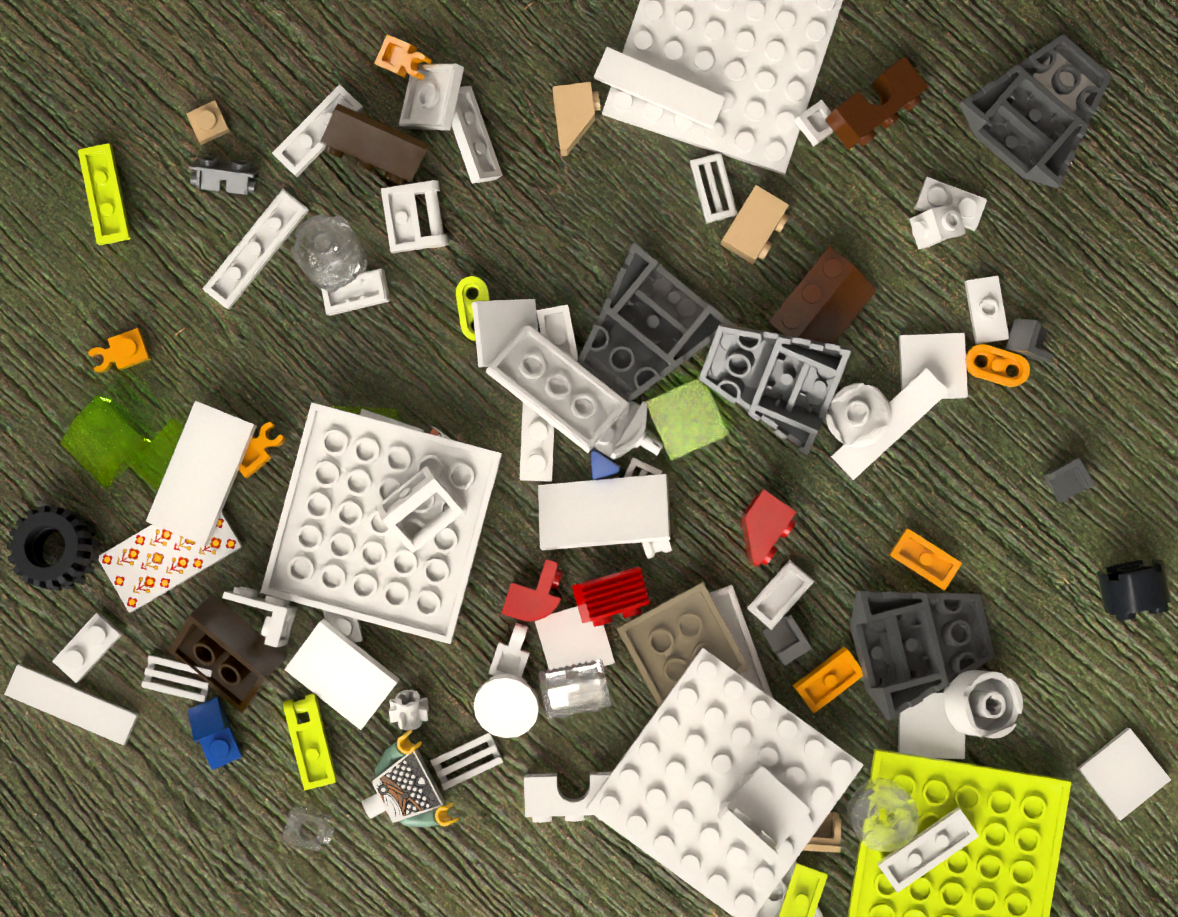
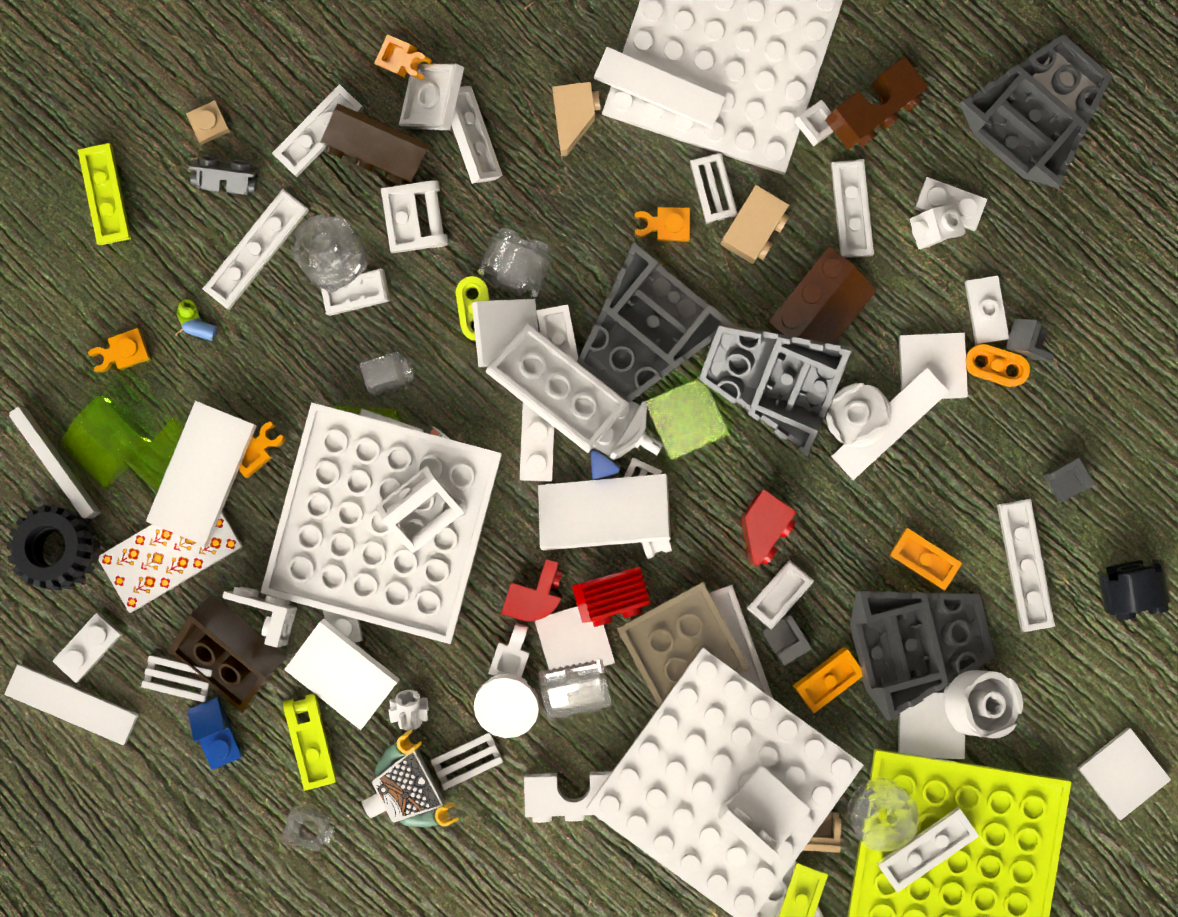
(54, 463): none -> white tile
(191, 321): none -> arm
(387, 374): none -> clear brick
(516, 262): none -> clear brick
(670, 224): none -> light orange plate
(852, 208): none -> white tile
(1025, 565): none -> white tile

